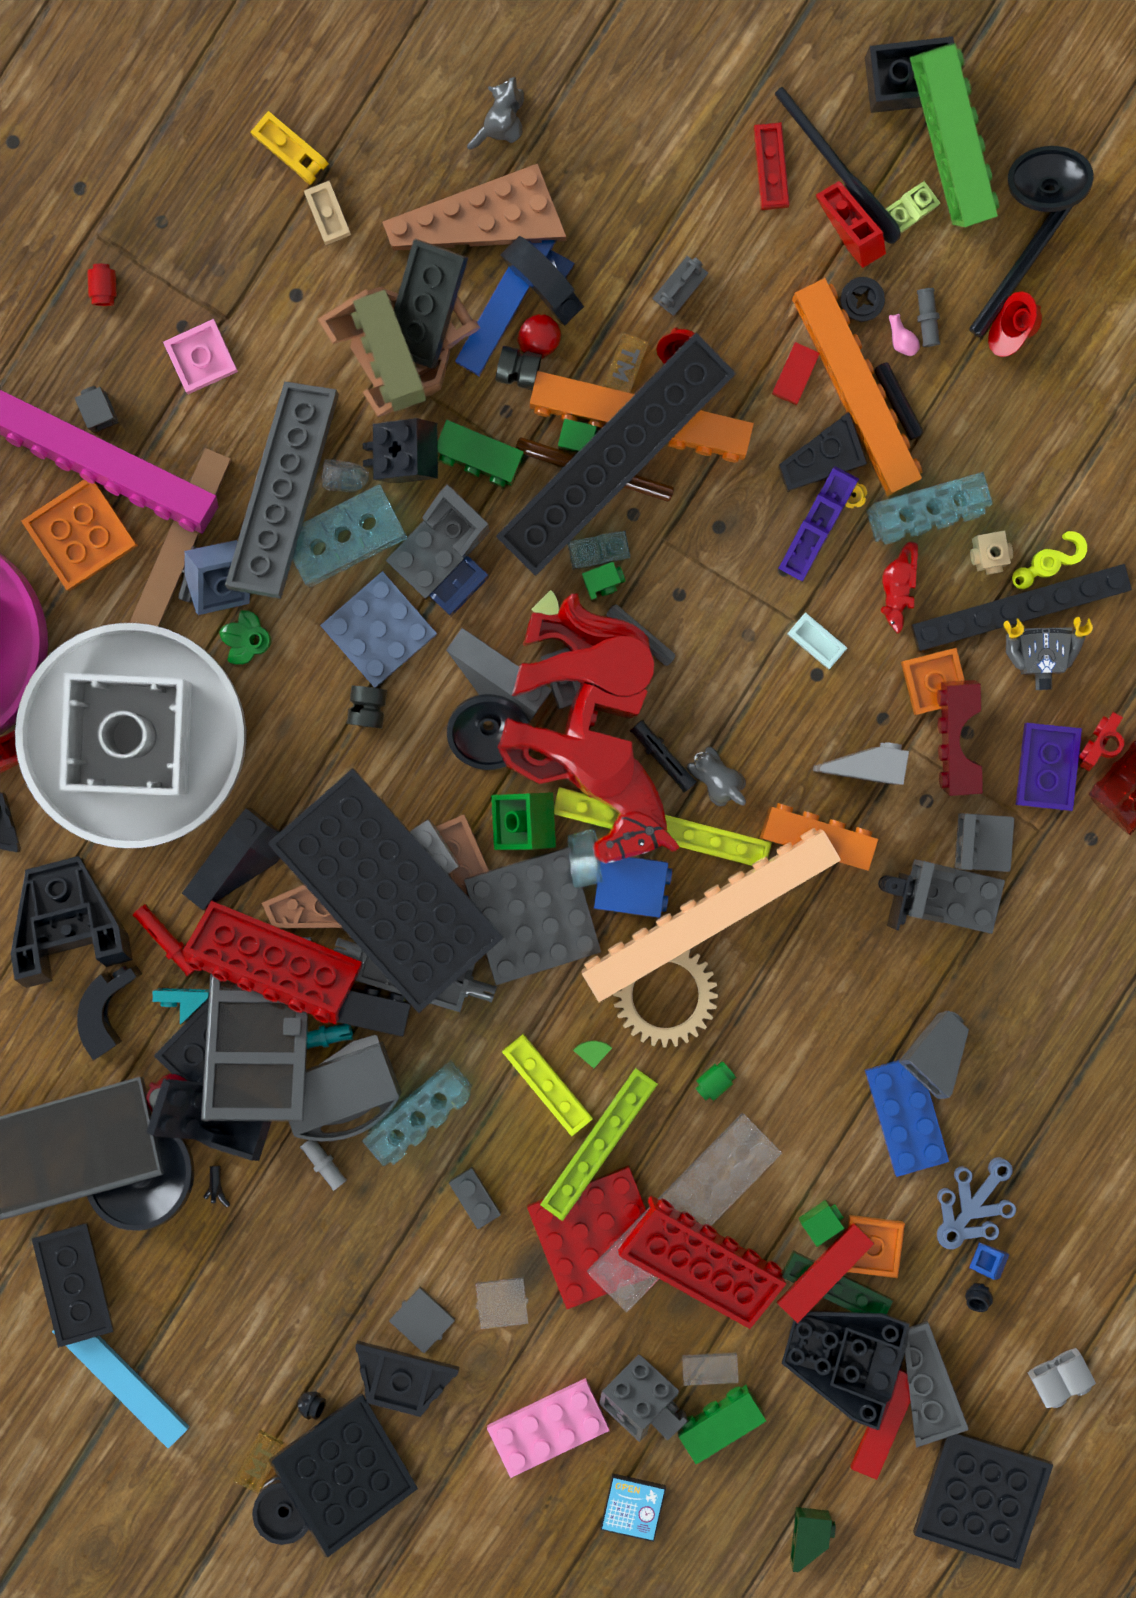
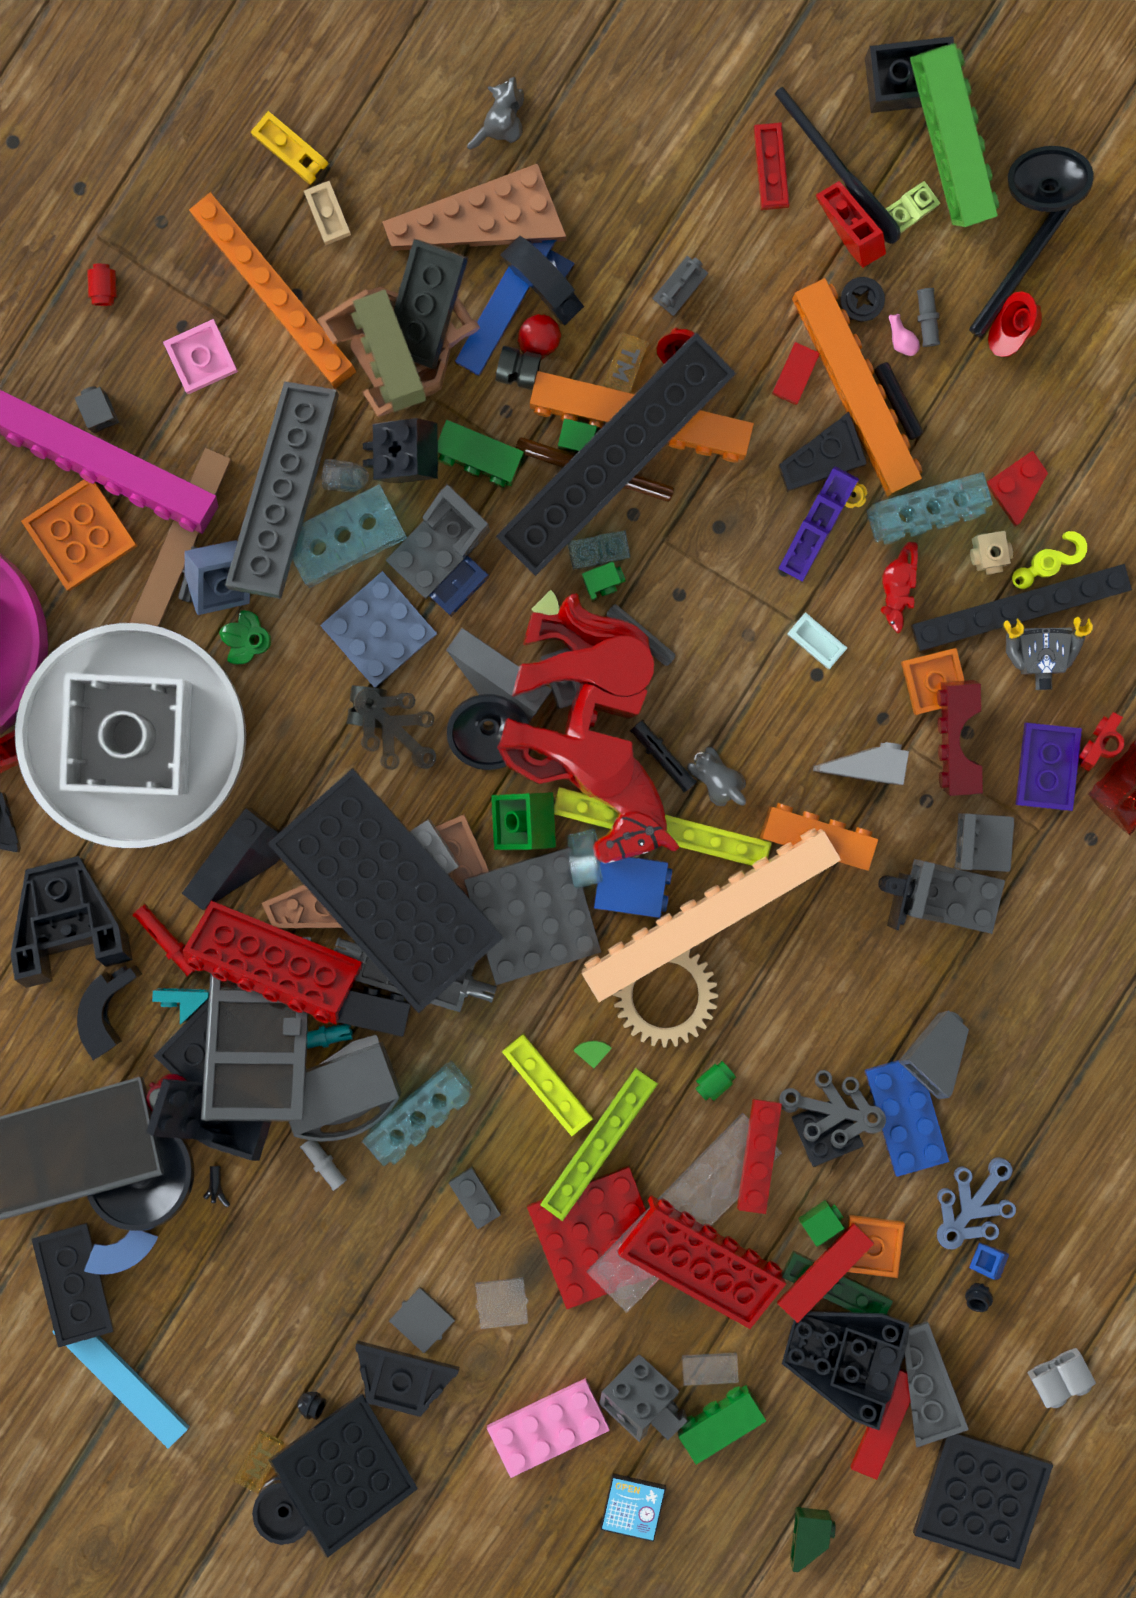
(120, 1255): none -> medium blue tile
(272, 290): none -> orange brick
(392, 727): none -> clear smoke plant
(759, 1156): none -> red plate
(822, 1149): none -> black hinge
(837, 1110): none -> dark grey plant
(1018, 486): none -> red wing

